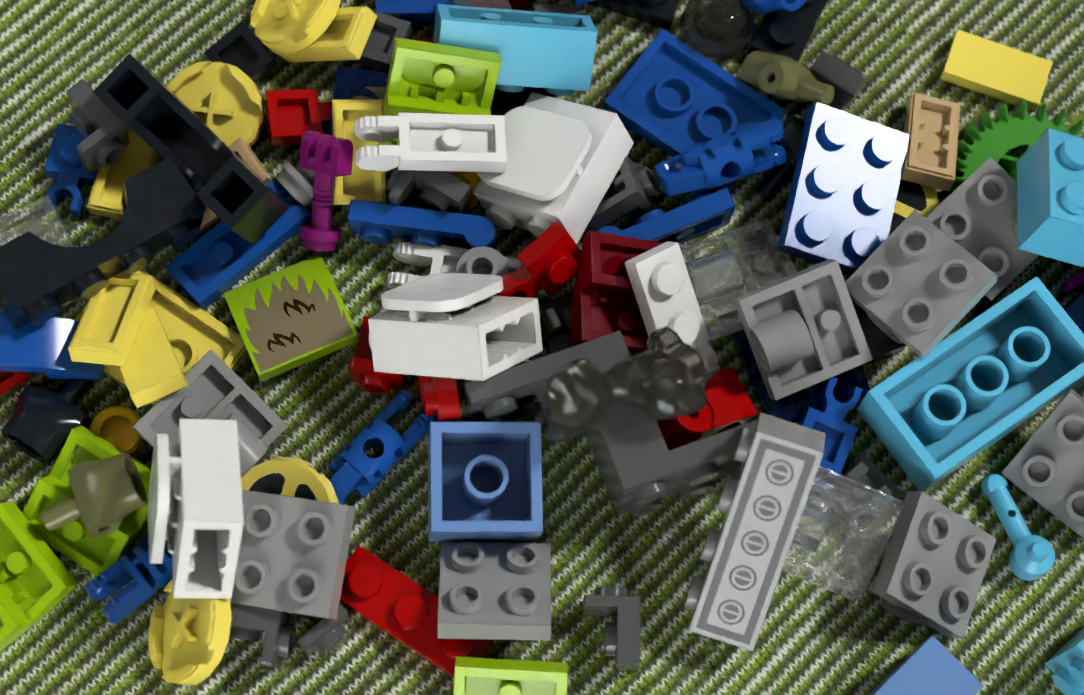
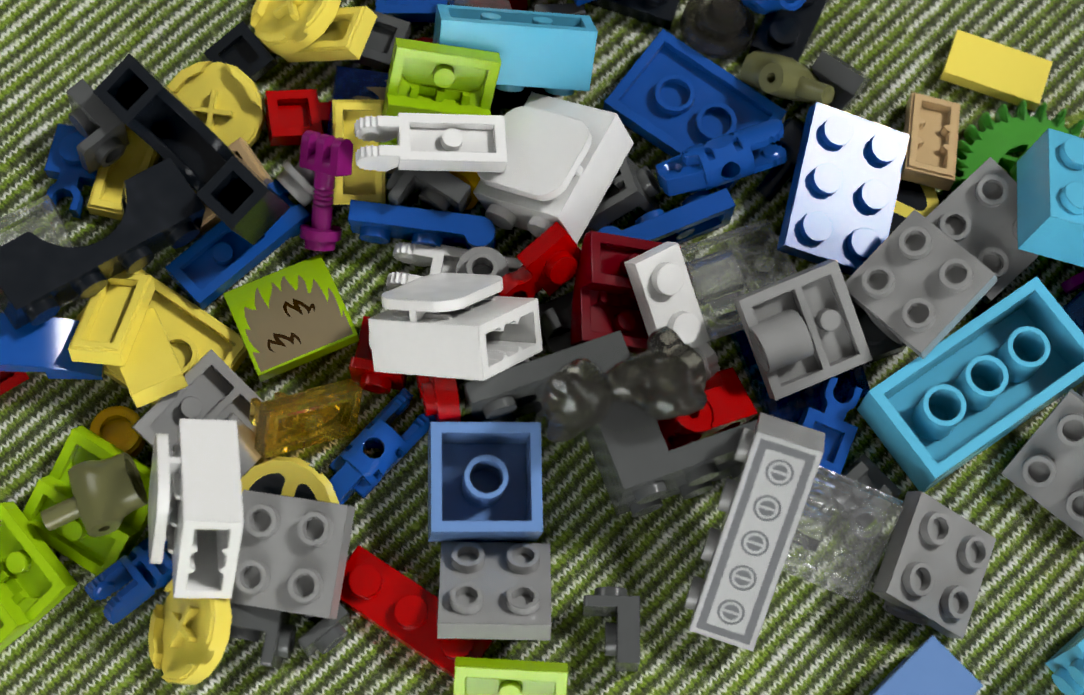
(46, 418): black piece -> none
(305, 417): none -> clear yellow plate
(1031, 554): medium azure piece -> none

